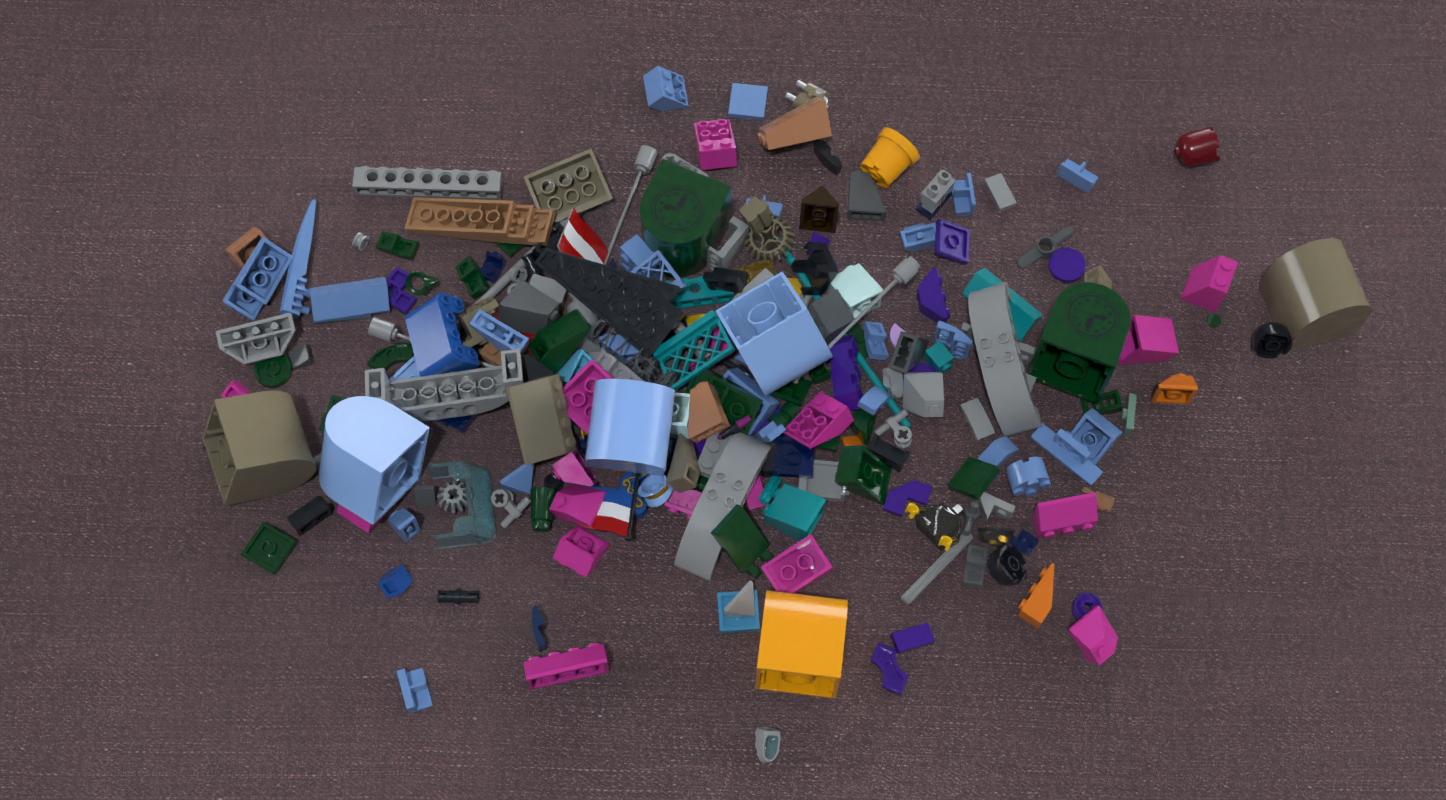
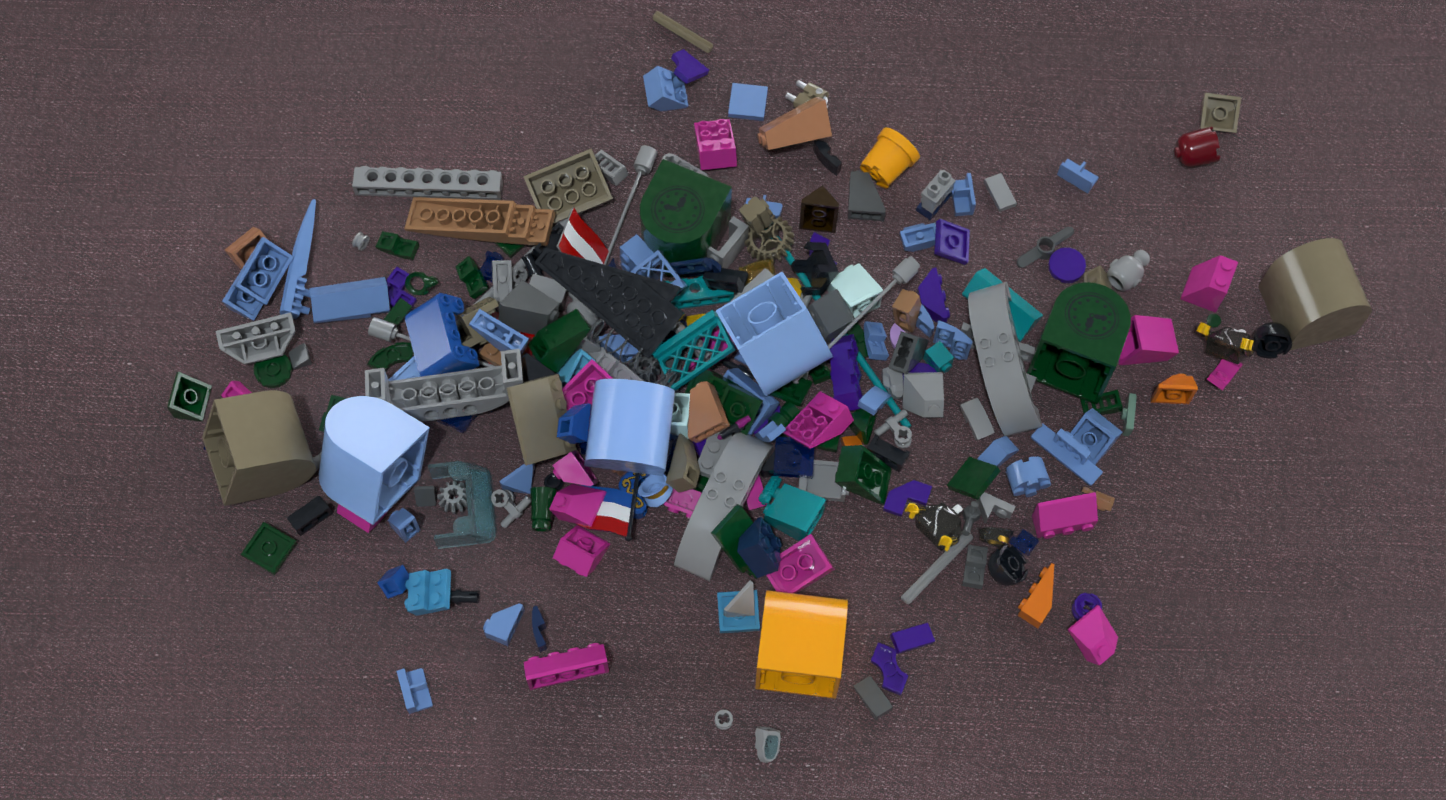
(188, 398): none -> dark green slope
(398, 312): none -> dark green piece
(428, 591): none -> dark azure plate
(501, 279): none -> light grey hinge
(503, 624): none -> medium blue slope
(574, 424): none -> blue slope
(618, 174): none -> light grey slope
(683, 31): none -> dark tan axle
(688, 67): none -> dark purple tile
(696, 266): none -> dark blue slope
(722, 713): none -> light grey bush
(760, 548): none -> dark blue slope
(873, 698): none -> dark grey slope
(907, 309): none -> medium nougat slope
(925, 322): none -> medium blue slope
(1128, 270): none -> light grey piece
(1220, 112): none -> dark tan slope
(1224, 373): none -> dark pink slope
(1227, 343): none -> clear smoke torso

